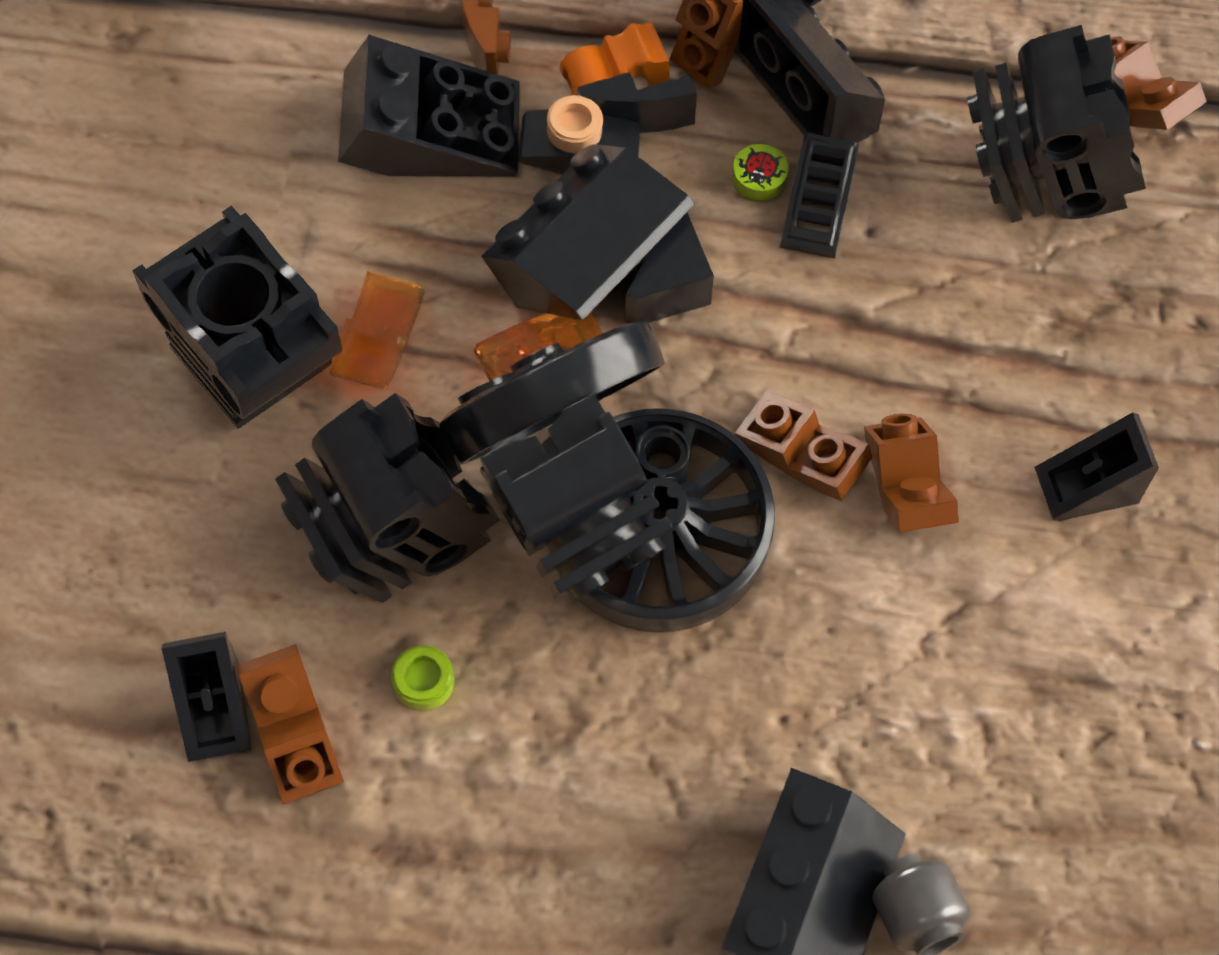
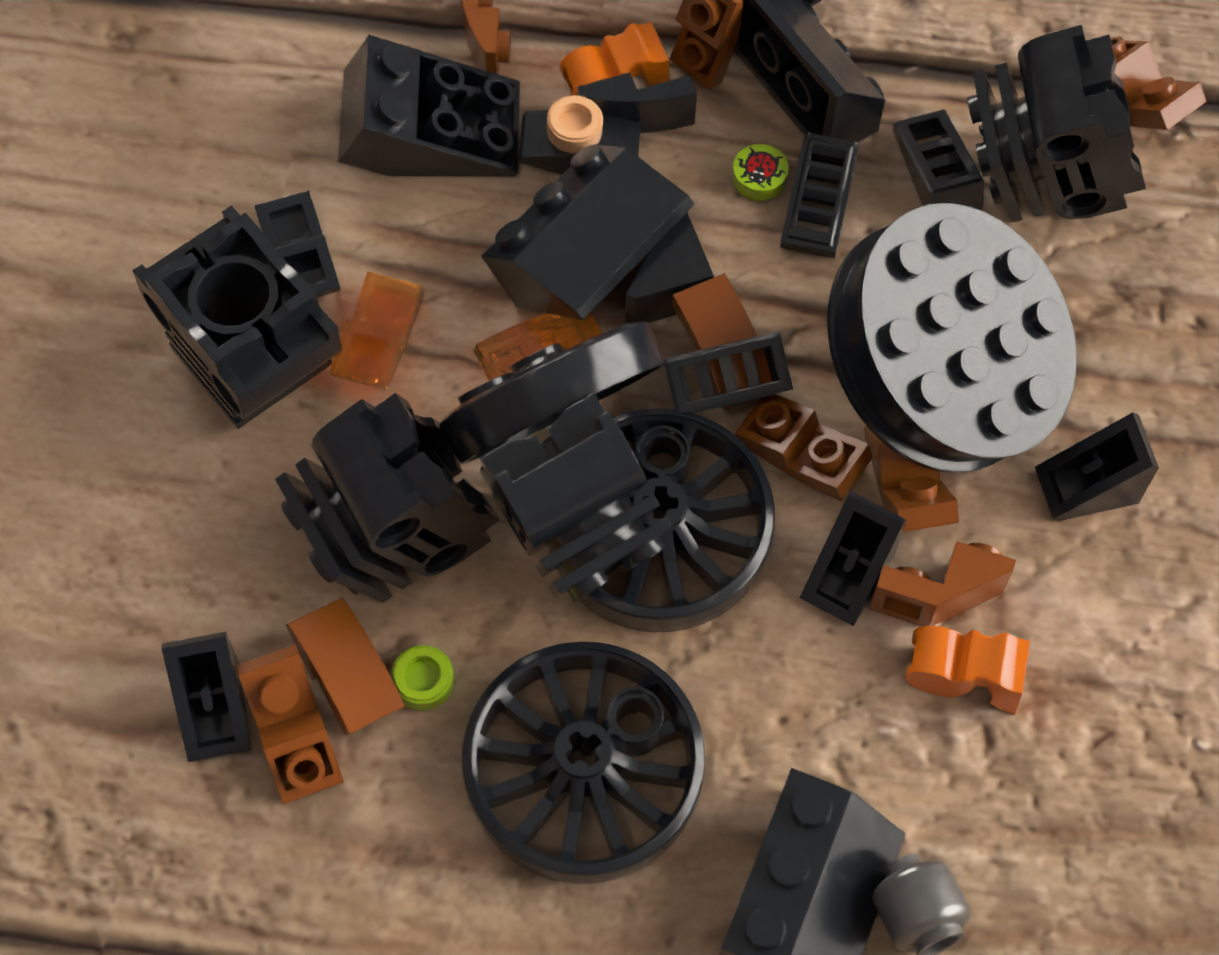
(297, 236): none -> black slope
(346, 665): none -> dark orange slope
(563, 777): none -> black piece
(714, 318): none -> dark orange slope
(776, 362): none -> black slope
(853, 558): none -> black slope
(951, 338): none -> wheel
(956, 663): none -> orange leg
(963, 186): none -> black slope
(971, 578): none -> dark orange slope

